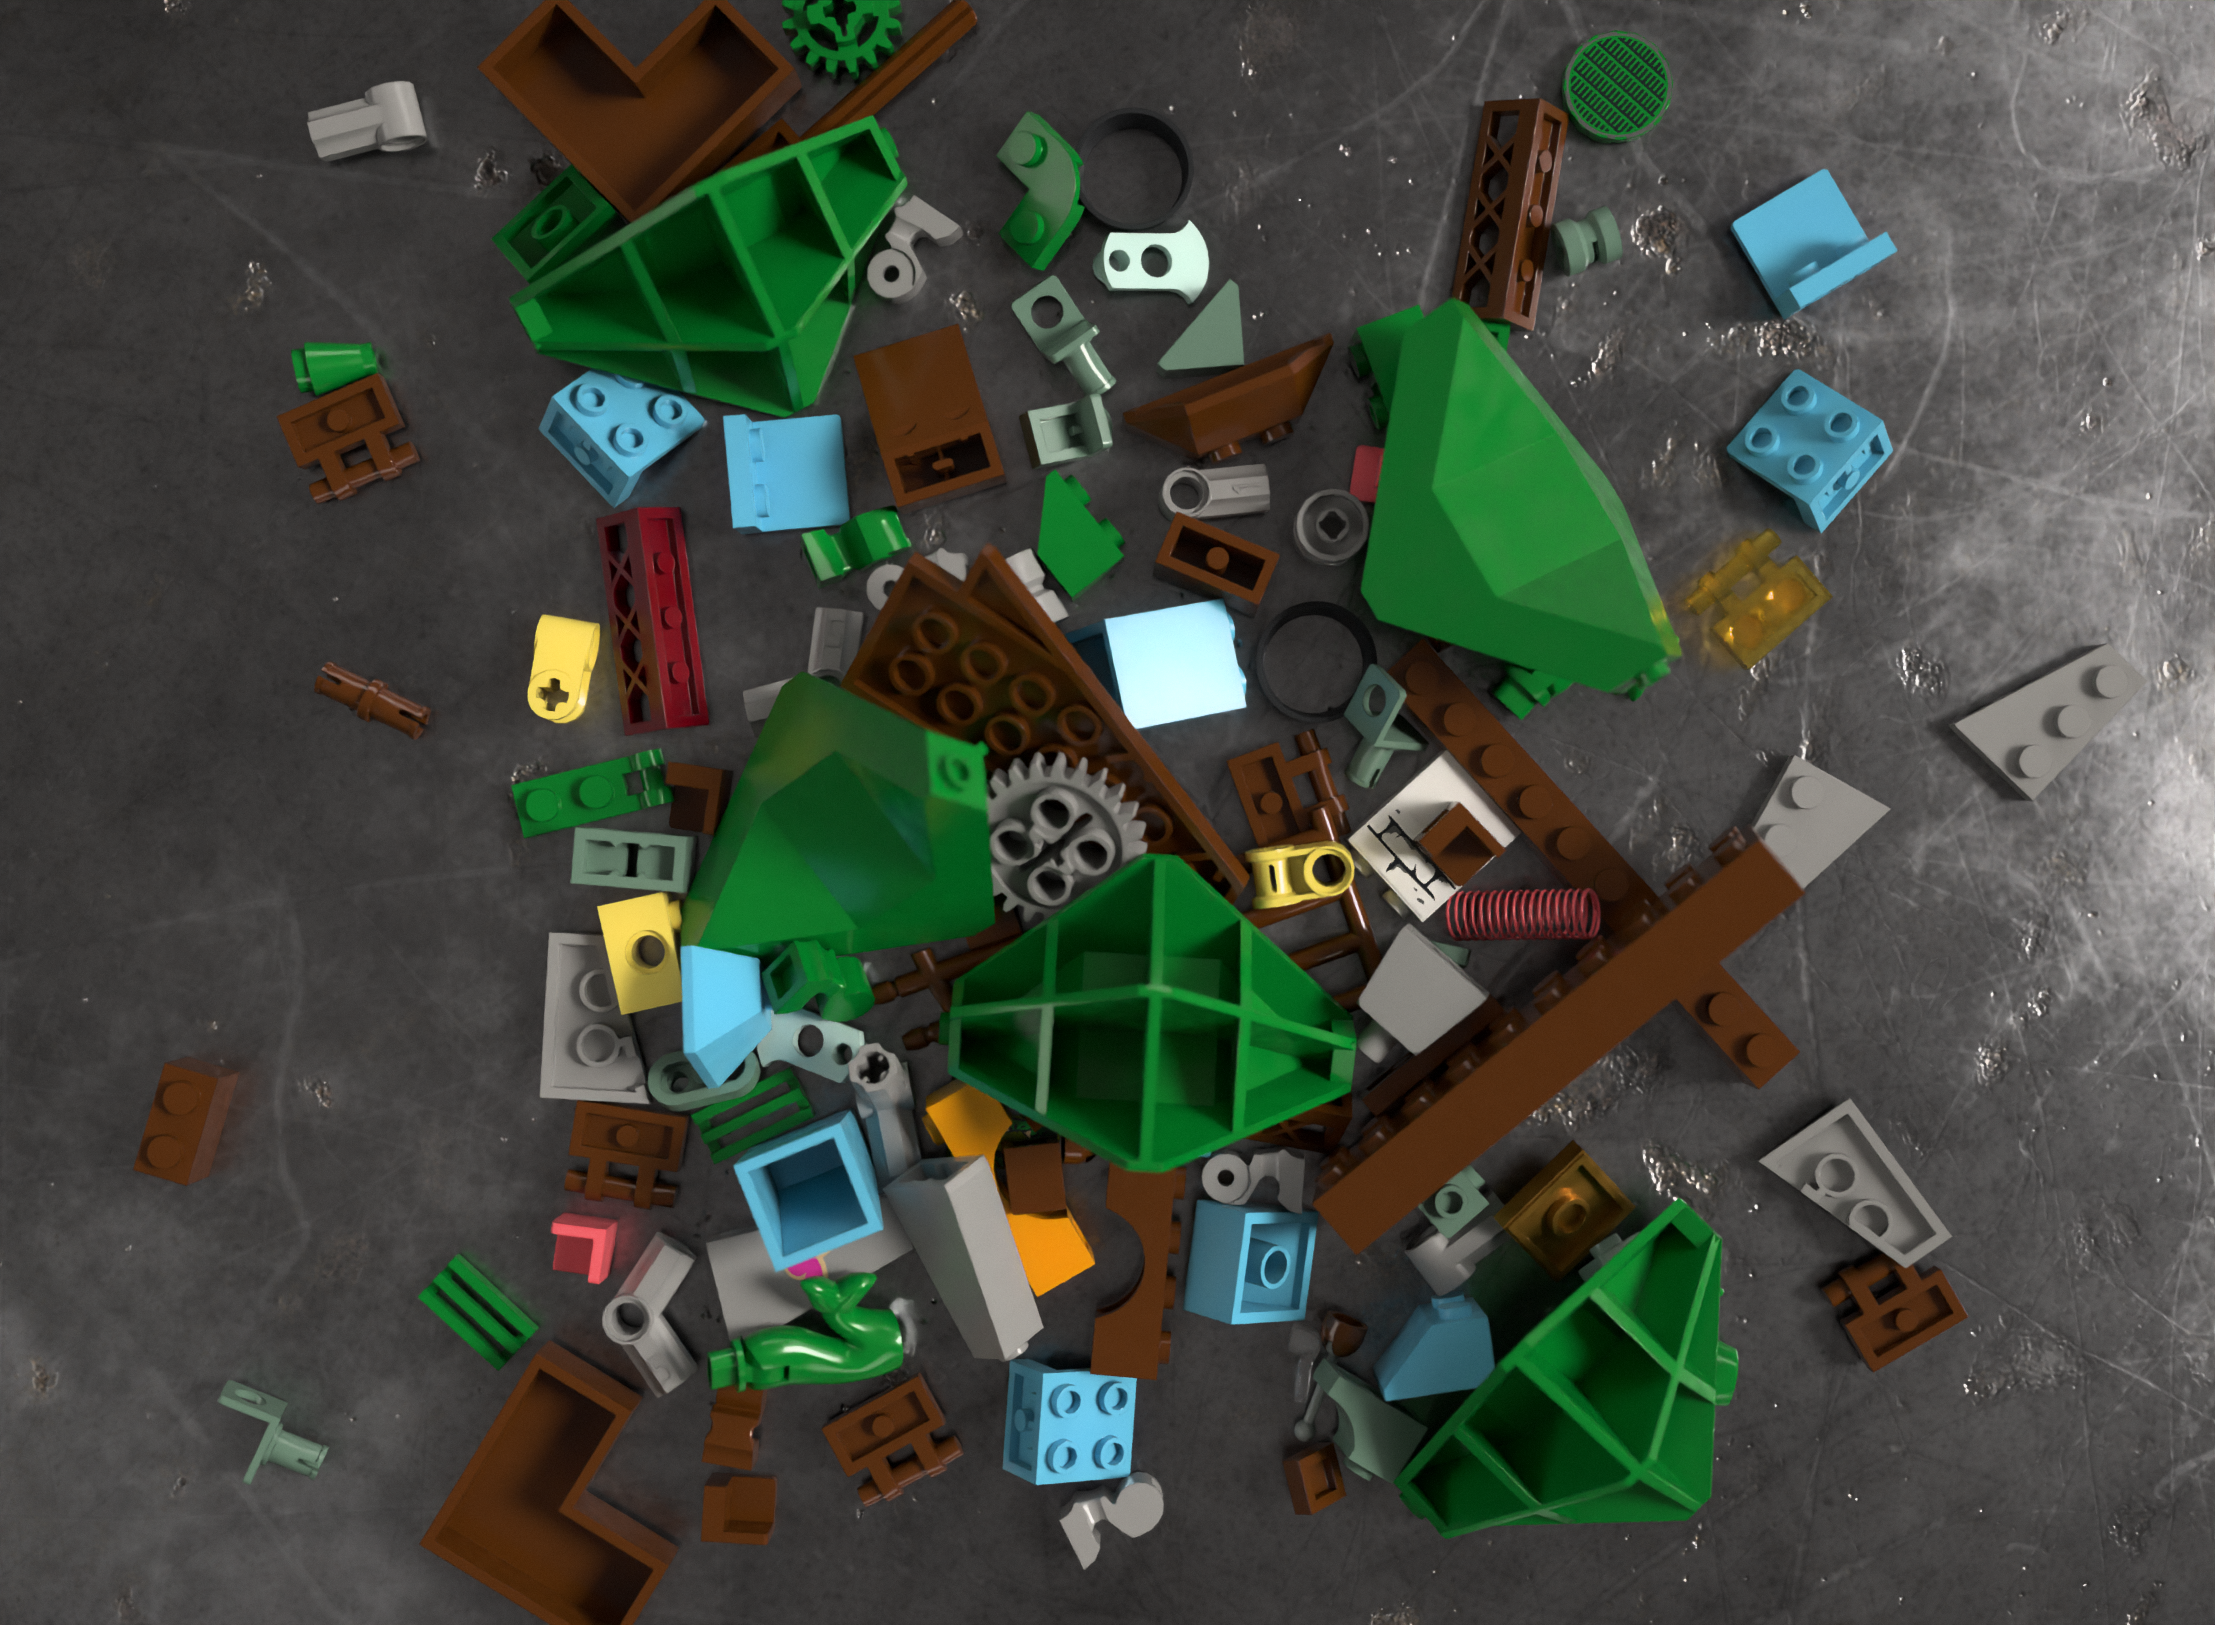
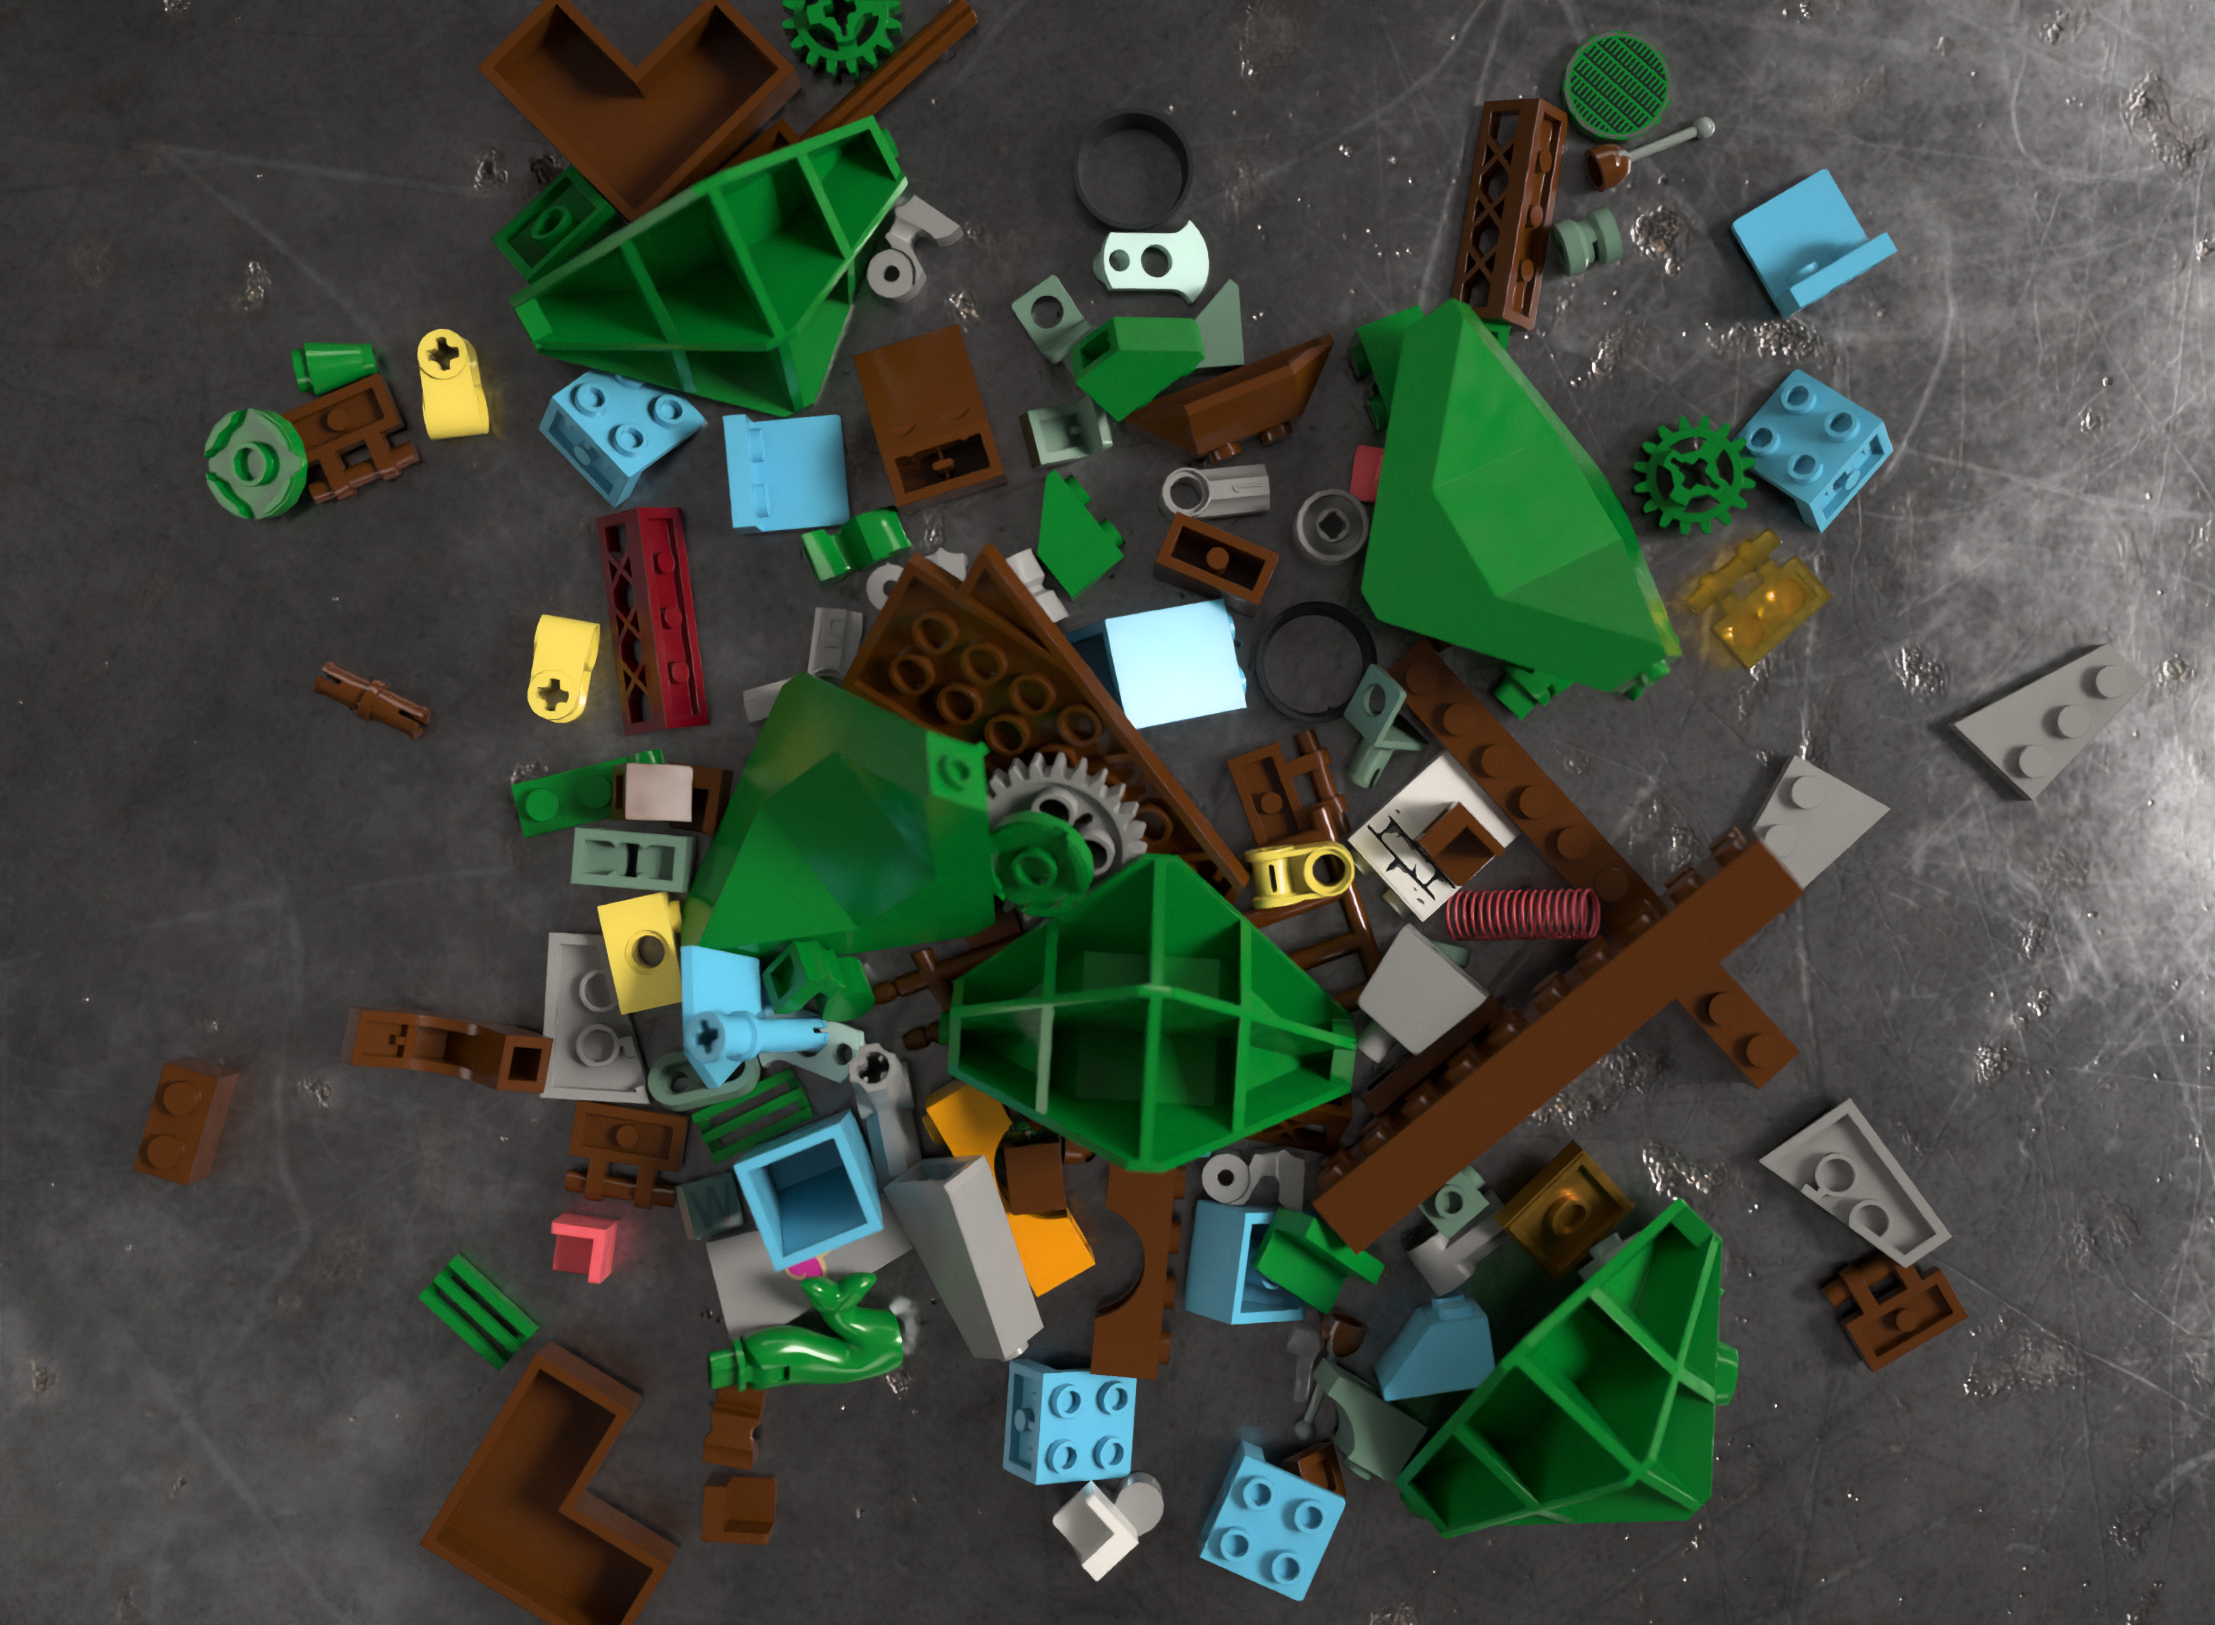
(255, 463): none -> green tile
(277, 1444): sand green bracket -> none
(382, 120): light grey piece -> none
(447, 1045): none -> reddish brown arch
(454, 396): none -> light yellow piece
(650, 1286): light grey piece -> none
(652, 793): none -> panel
(709, 1206): none -> sand green tile
(744, 1036): none -> medium azure pin
(884, 1425): reddish brown plate -> none
(1039, 863): none -> green tile
(1053, 179): green plate -> none
(1096, 1530): none -> white panel
(1135, 359): none -> green slope
(1269, 1524): none -> medium azure bracket
(1310, 1259): none -> green panel
(1611, 163): none -> hinge
(1708, 454): none -> green gear

